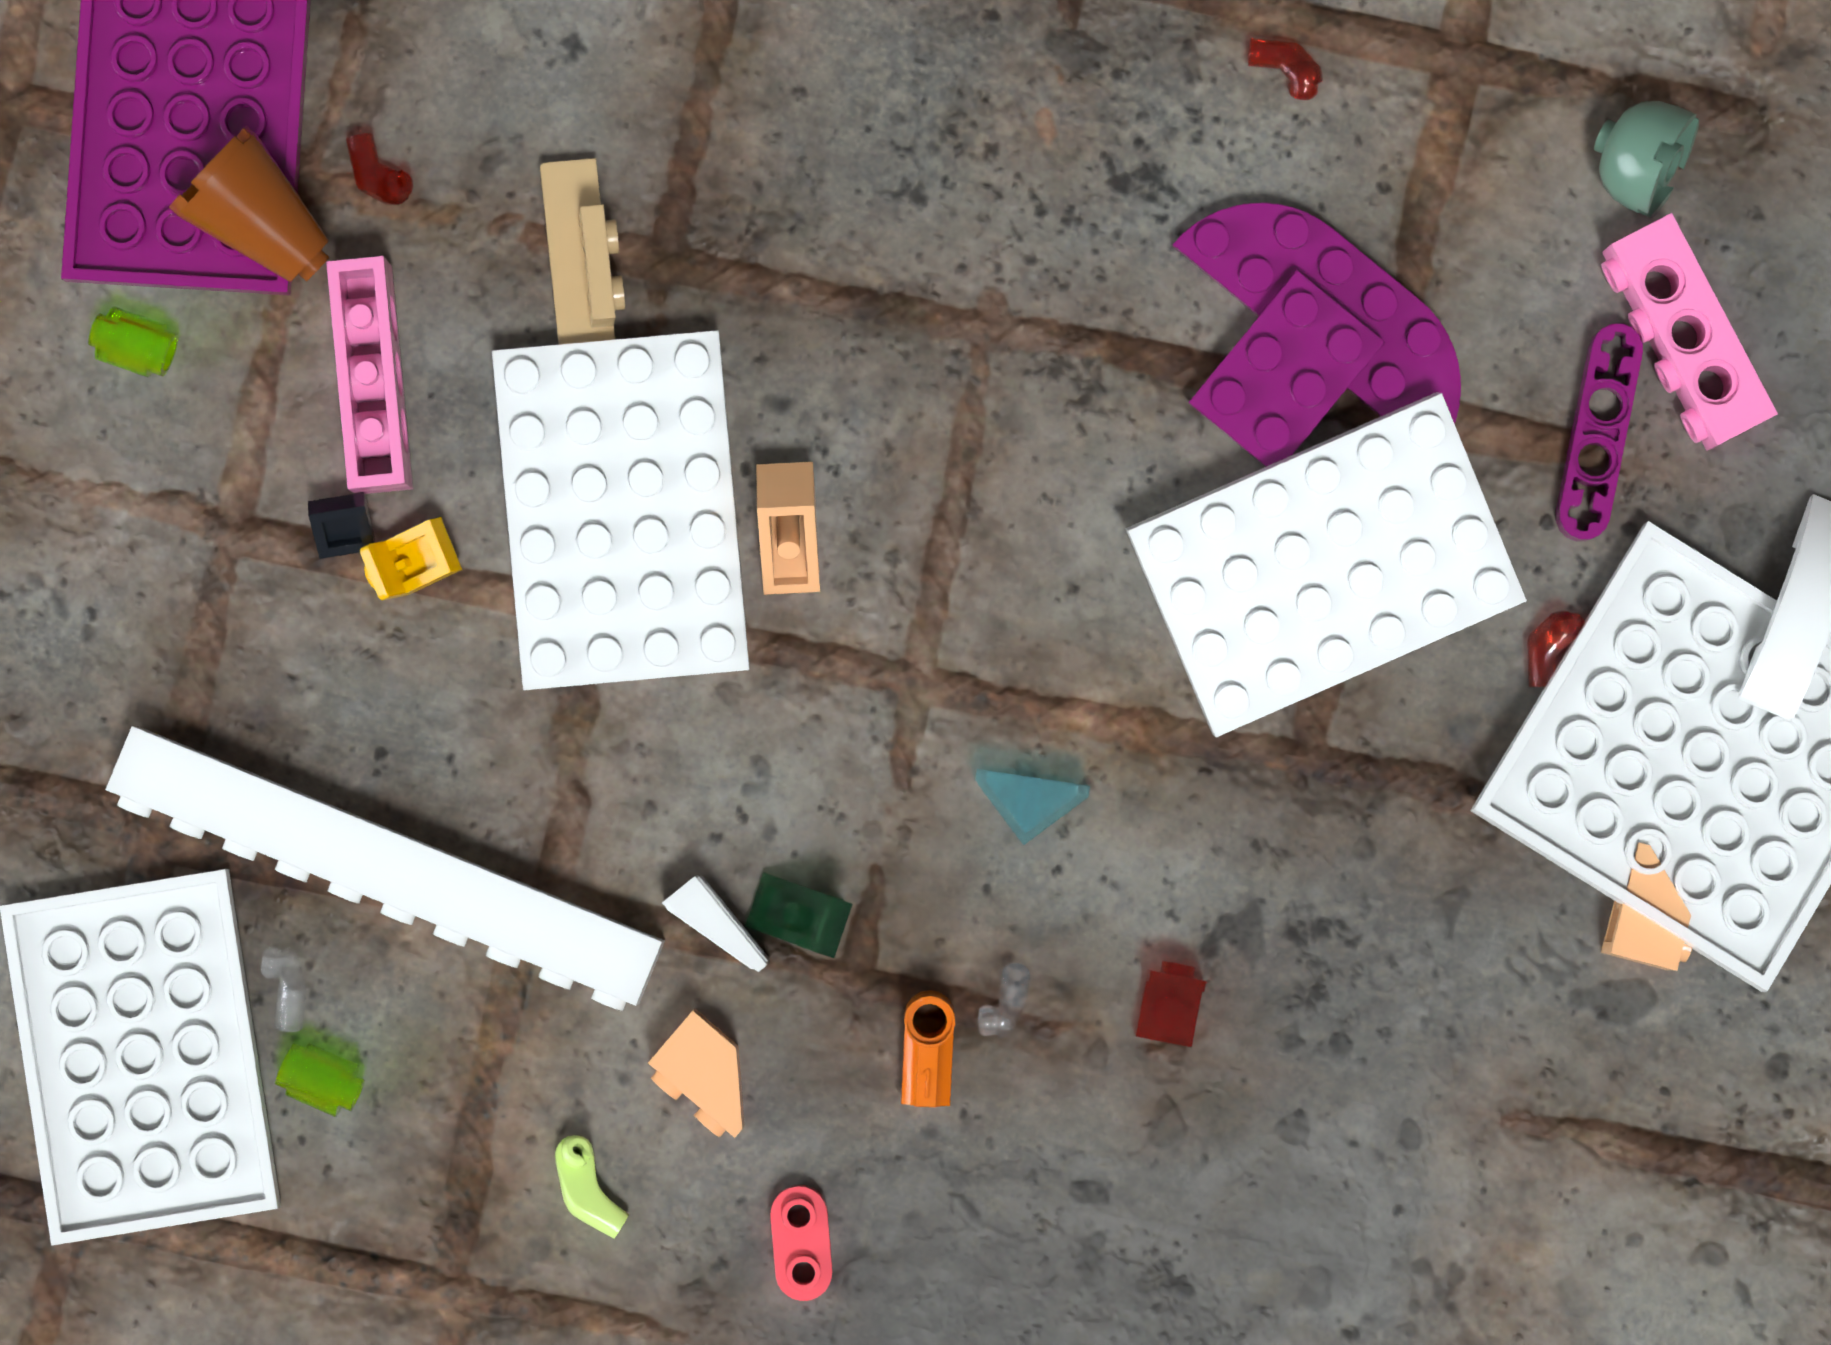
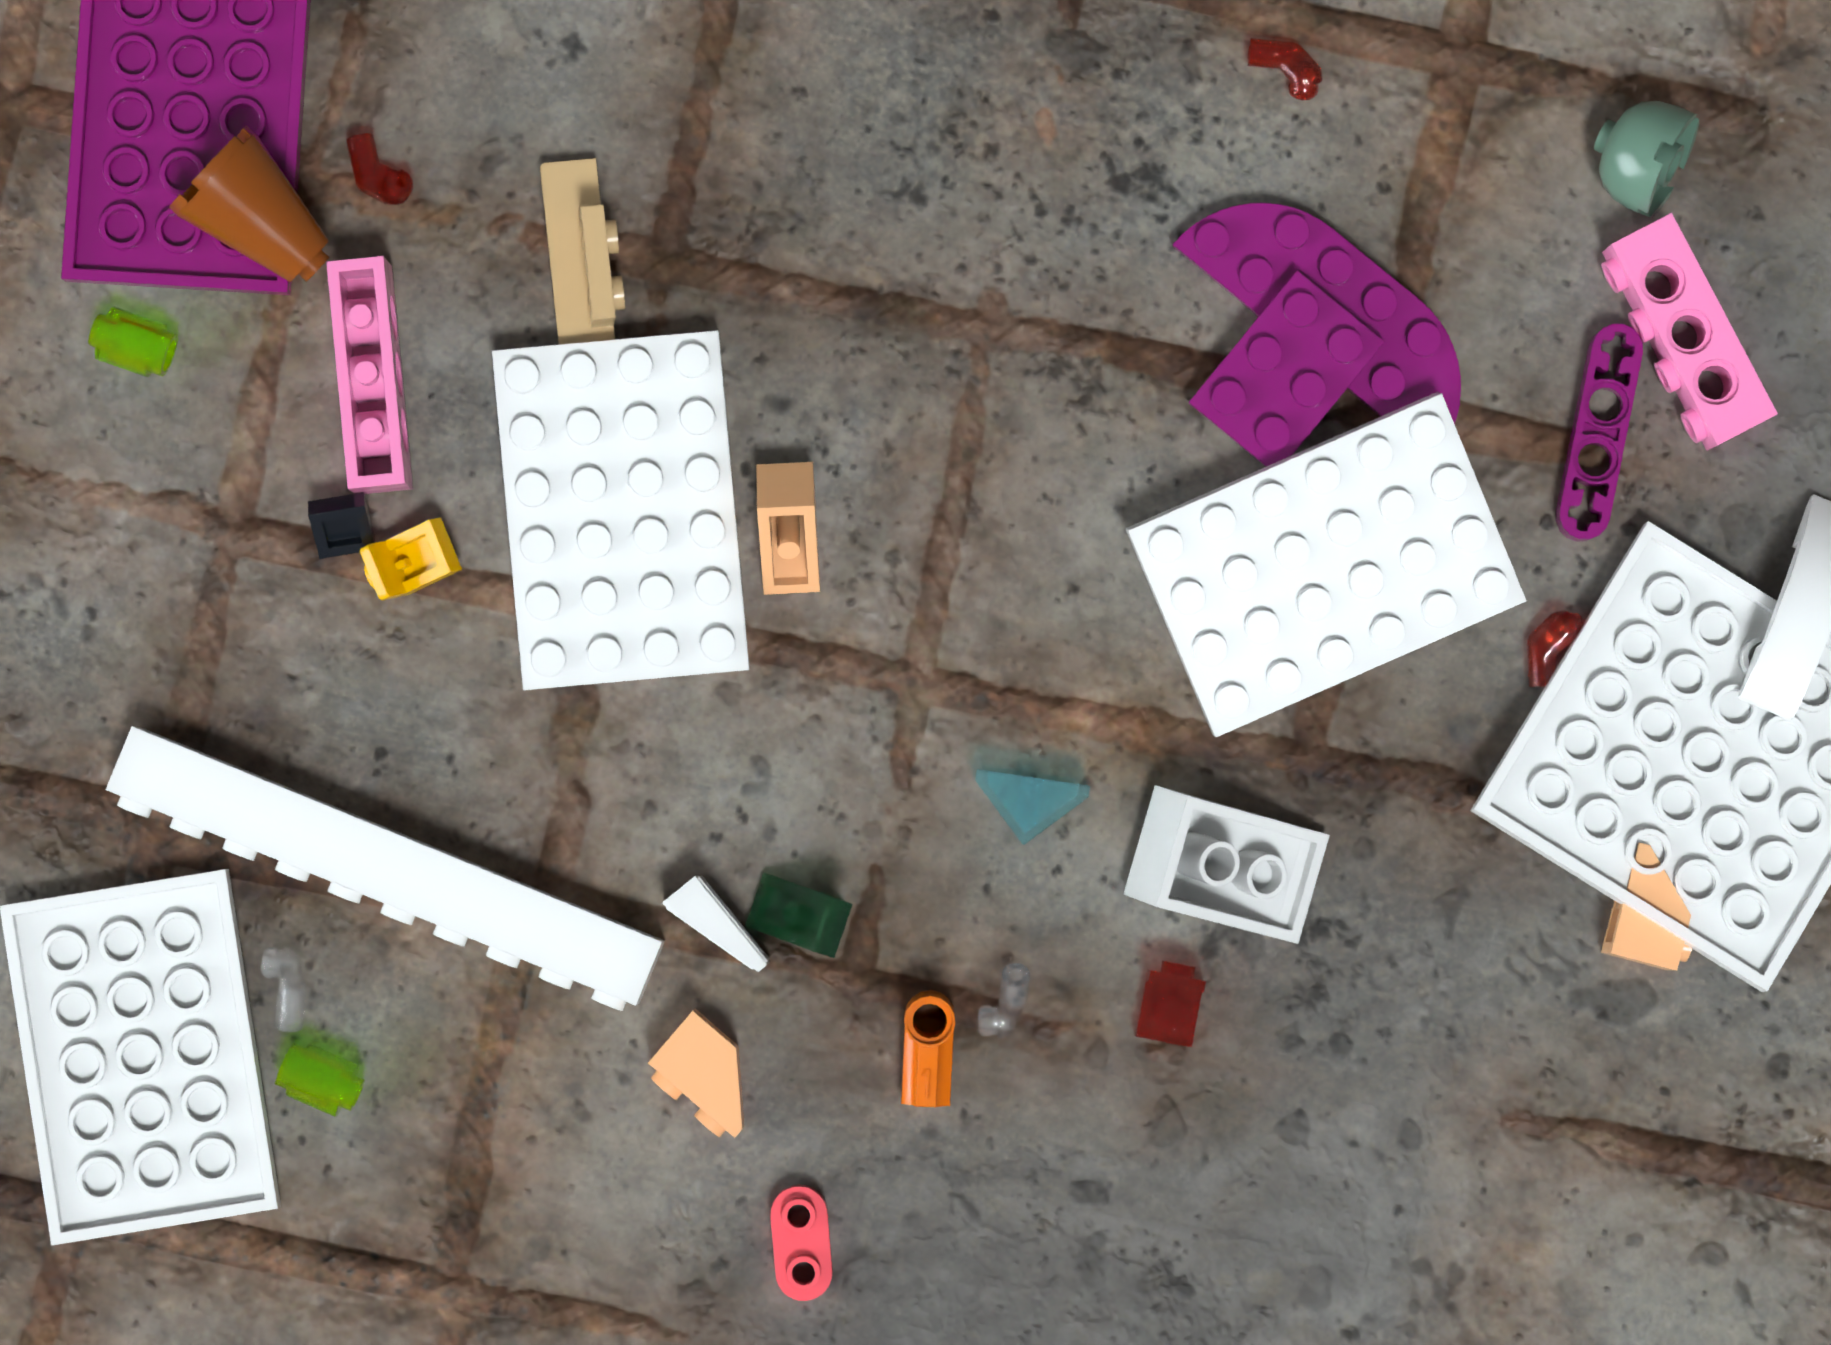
(581, 1189): yellowish green arm -> none
(1226, 865): none -> white slope

